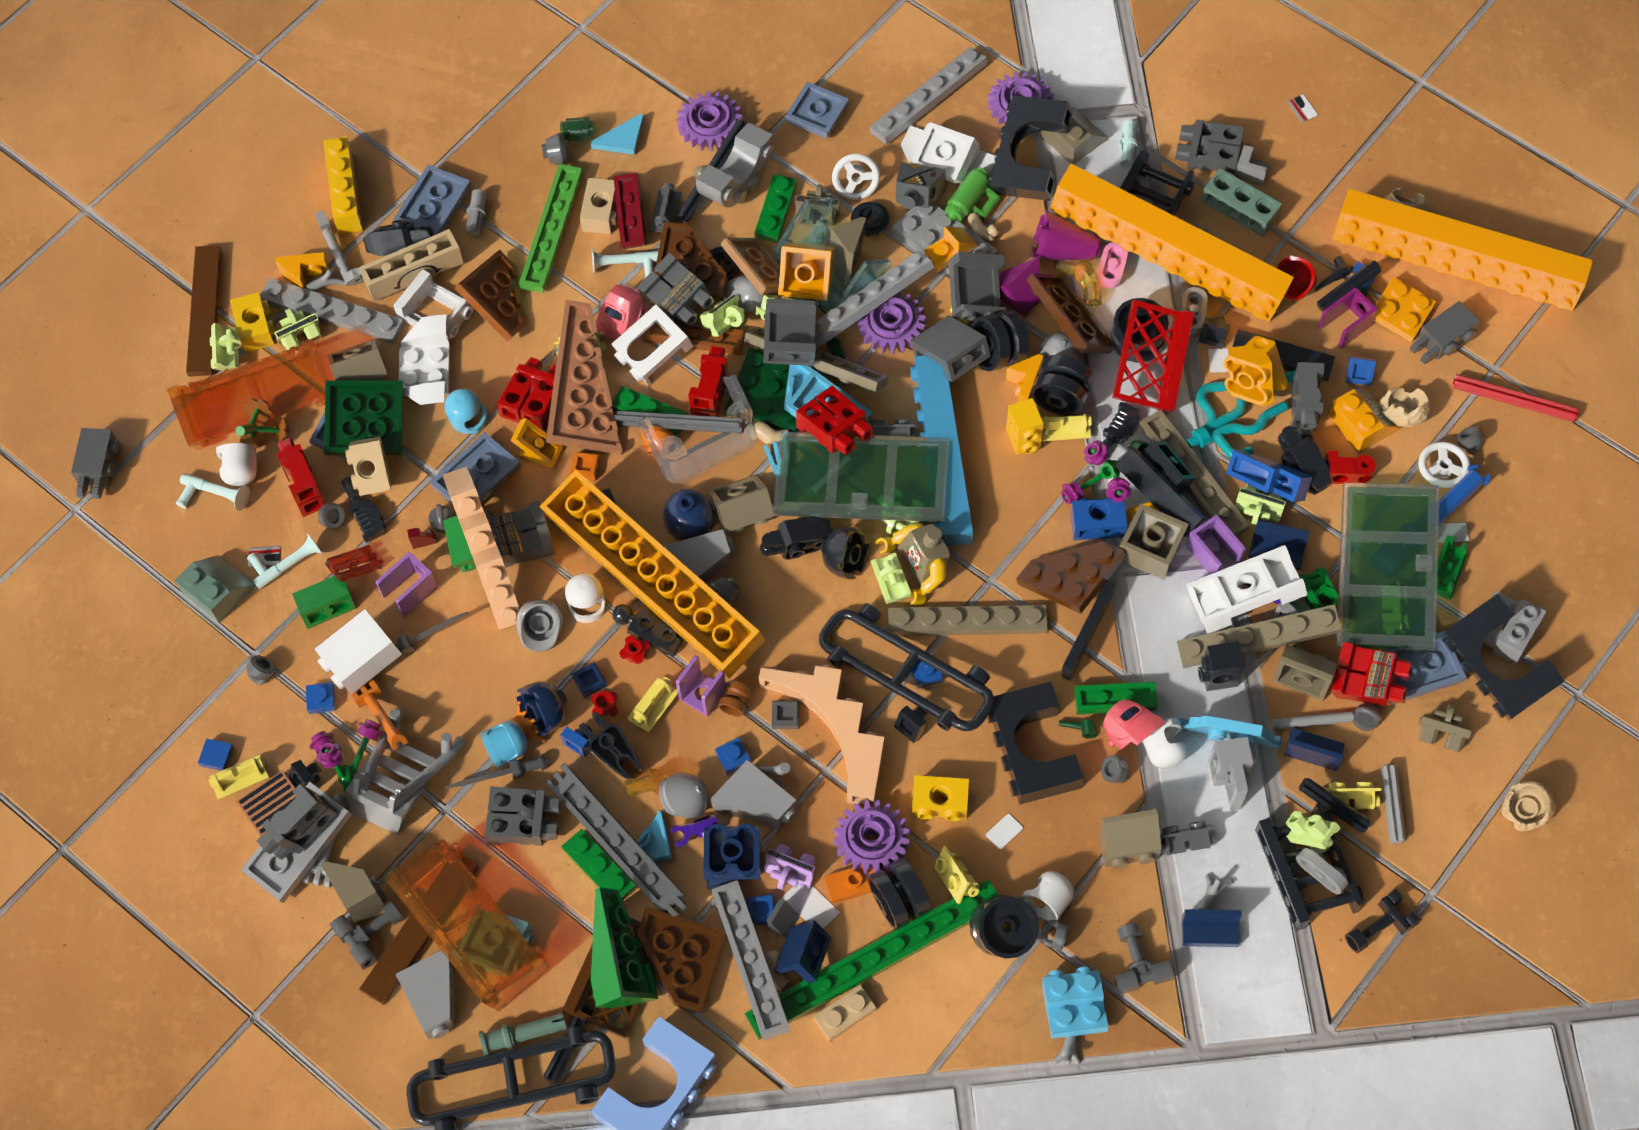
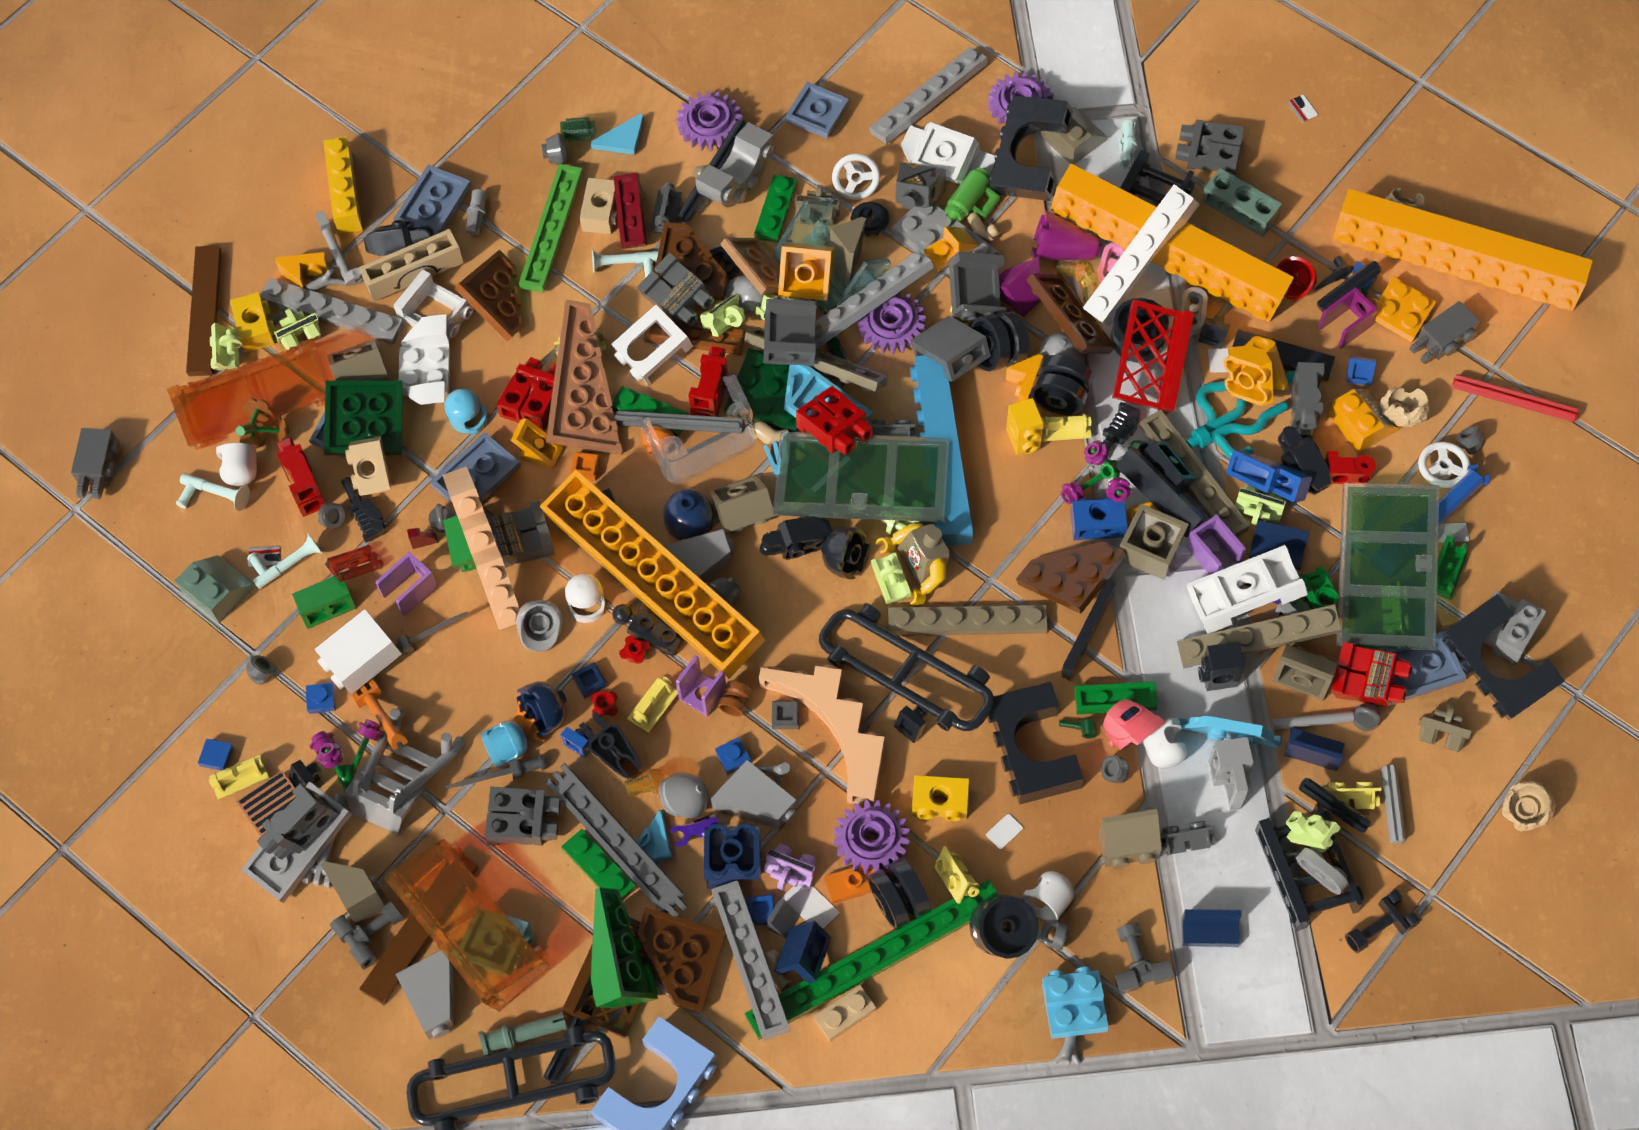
(620, 311): coral helmet -> none
(925, 675): blue plate -> none
(1160, 227): none -> white arch
(1213, 891): light grey bar -> none
(1251, 169): light grey panel -> none

